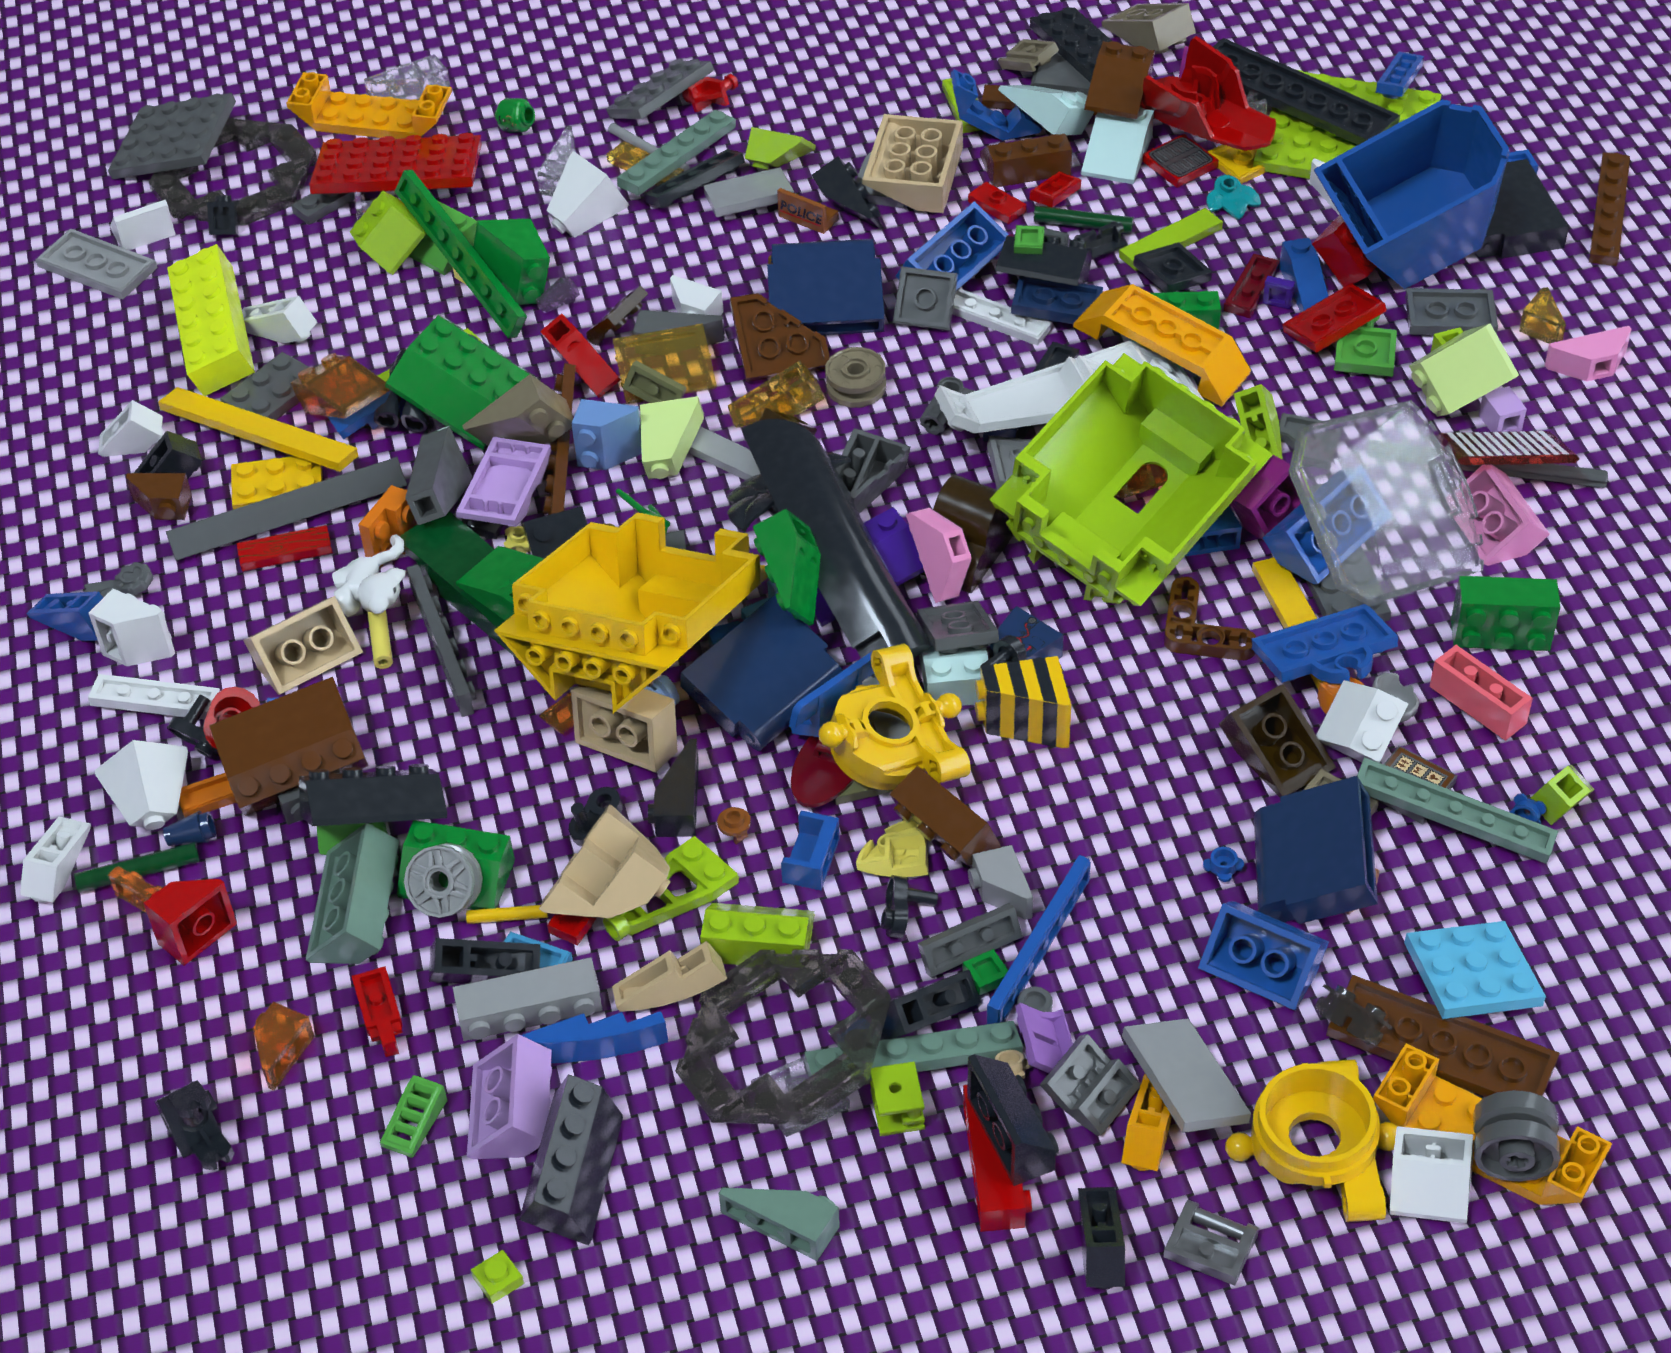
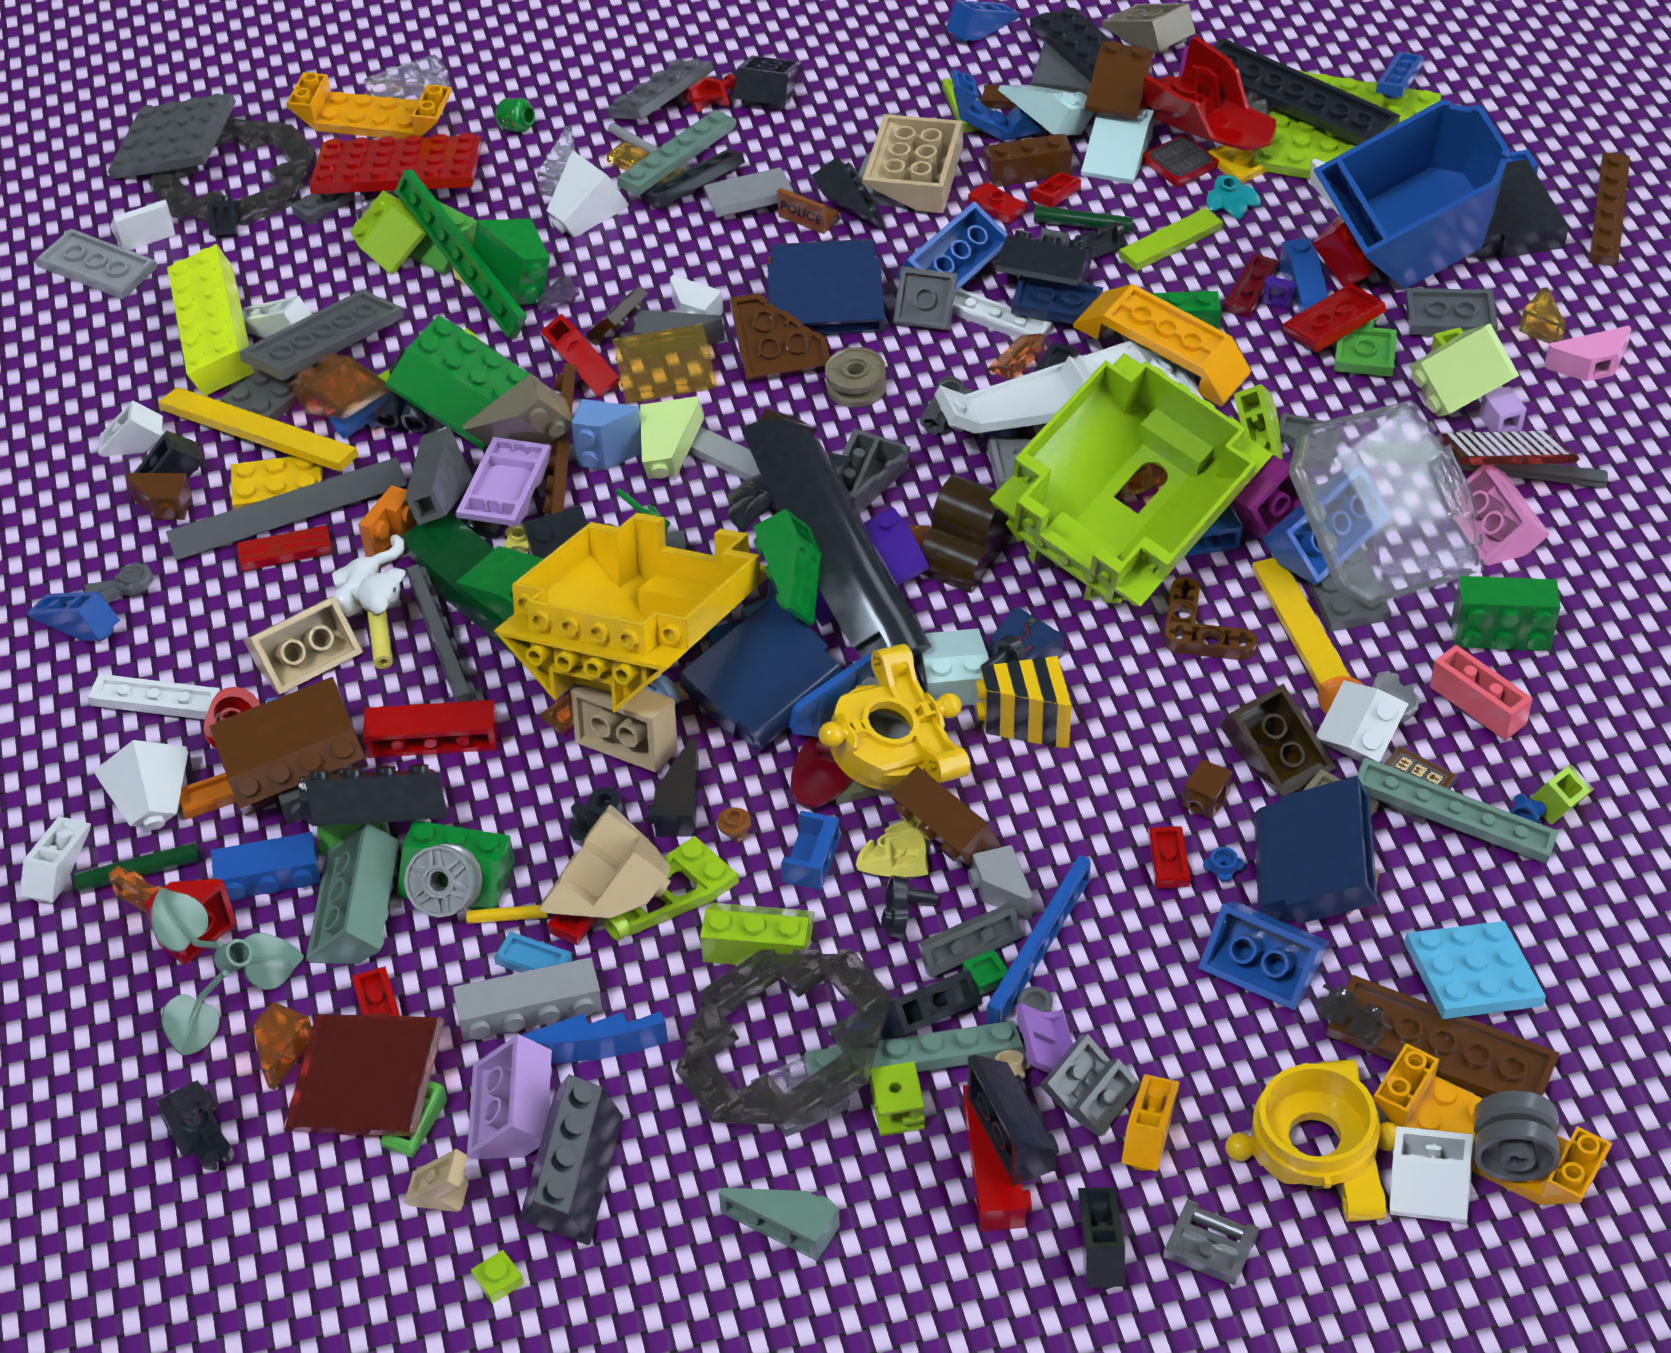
(130, 629): white slope -> none
(189, 732): black piece -> none
(194, 828): dark blue cone -> none
(266, 958): none -> sand green plant
(267, 865): none -> blue brick
(321, 334): none -> dark grey plate
(364, 1074): none -> clear red piece
(430, 728): none -> red brick
(439, 1183): none -> tan slope
(479, 960): black slope -> none
(652, 385): olive plate -> none
(670, 979): tan slope -> none
(766, 81): none -> black slope
(775, 148): lime slope -> none
(787, 392): clear yellow slope -> none
(941, 552): bright pink slope -> none
(957, 626): dark grey plate -> none
(978, 19): none -> blue slope
(1018, 355): none -> clear orange slope
(1028, 54): dark tan plate -> none
(1029, 239): bright green tile -> none
(1169, 857): none -> red plate
(1172, 268): black plate -> none
(1186, 1075): light grey tile -> none
(1207, 789): none -> reddish brown brick
(1327, 646): blue plate -> none

